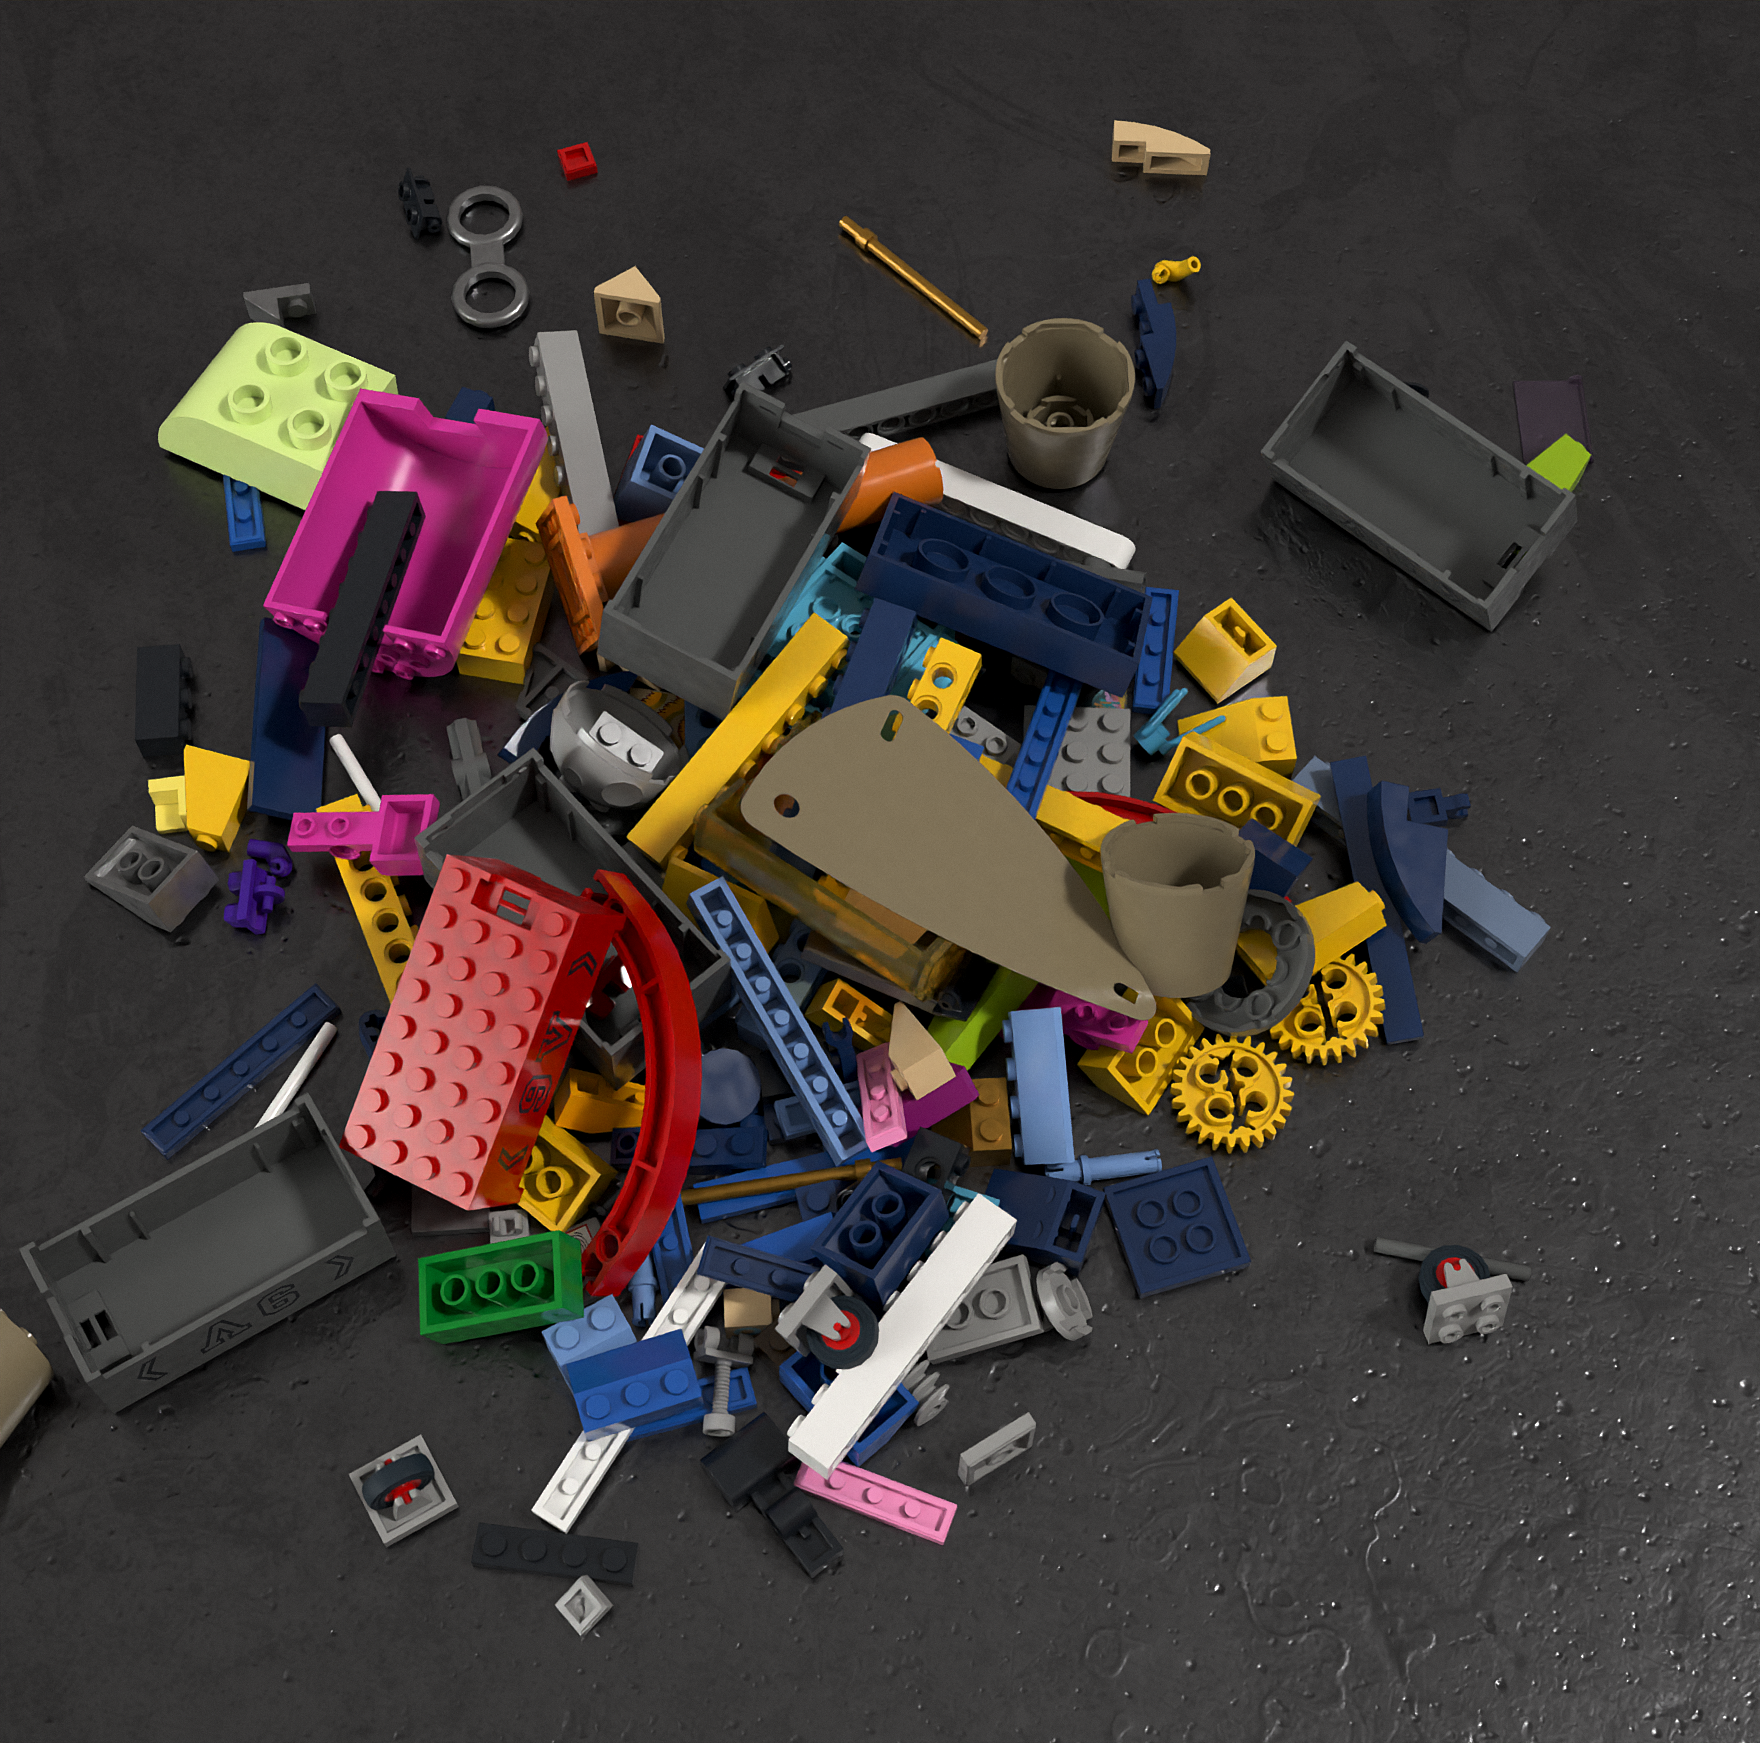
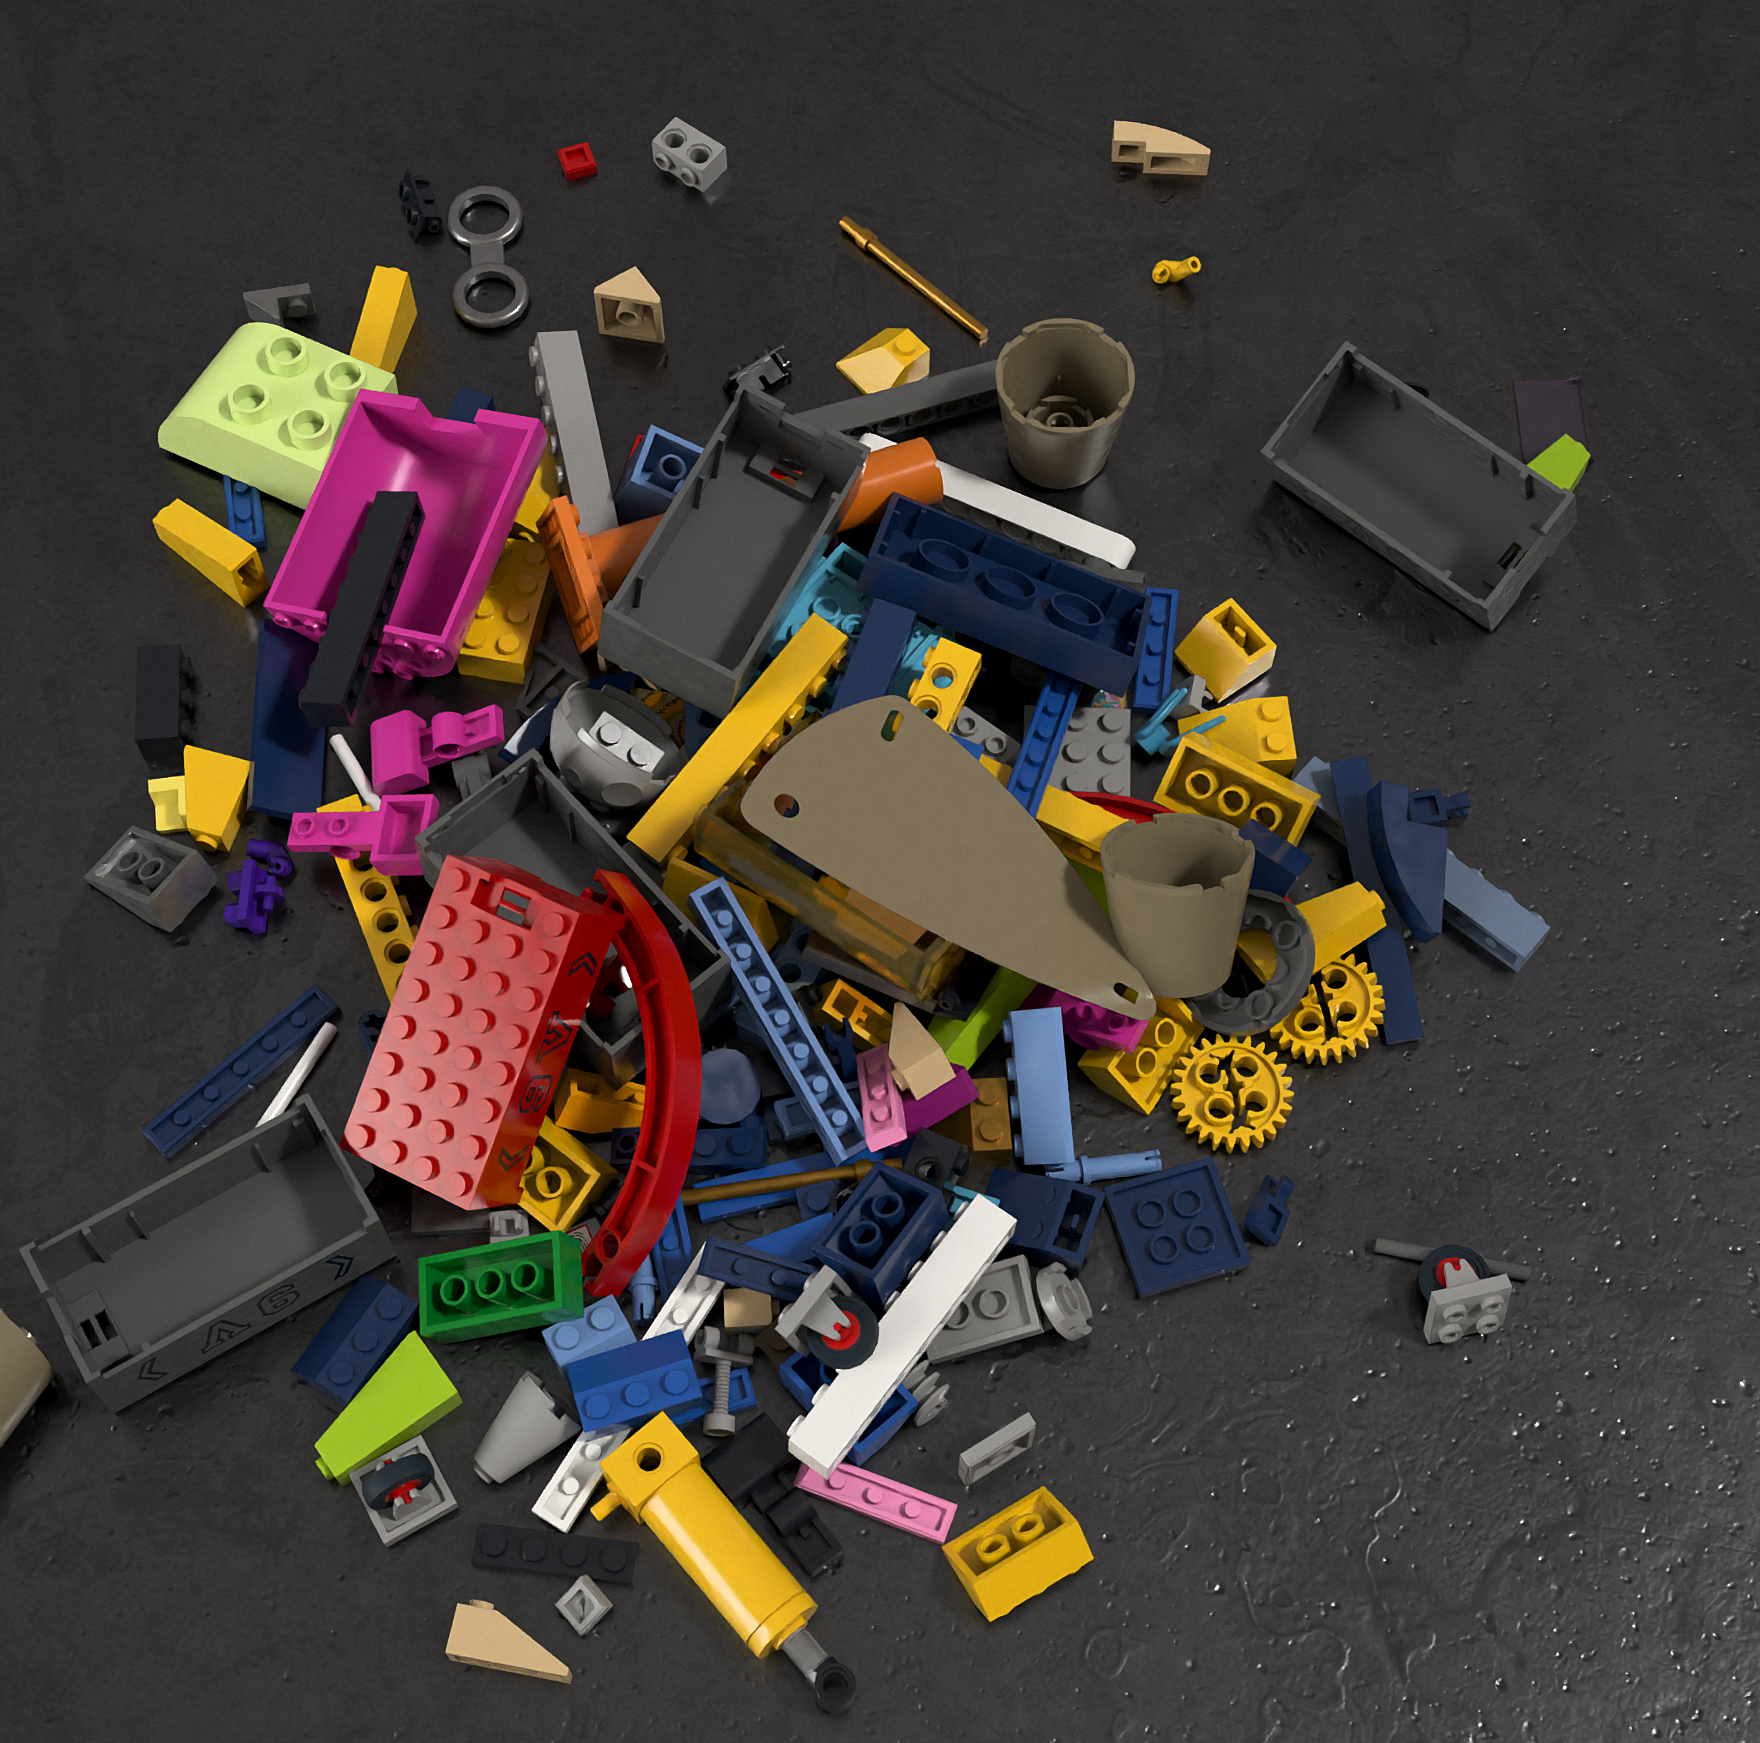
(213, 551): none -> yellow slope
(357, 1339): none -> dark blue slope
(385, 319): none -> yellow slope
(388, 1411): none -> lime slope
(406, 750): none -> dark pink plate
(492, 1641): none -> tan slope
(524, 1430): none -> light grey cone
(689, 154): none -> light grey brick
(718, 1550): none -> yellow piece
(806, 998): none -> black arm
(886, 361): none -> yellow slope
(1018, 1553): none -> yellow slope
(1156, 341): dark blue slope -> none
(1192, 701): none -> light grey tile
(1267, 1212): none -> dark blue plate

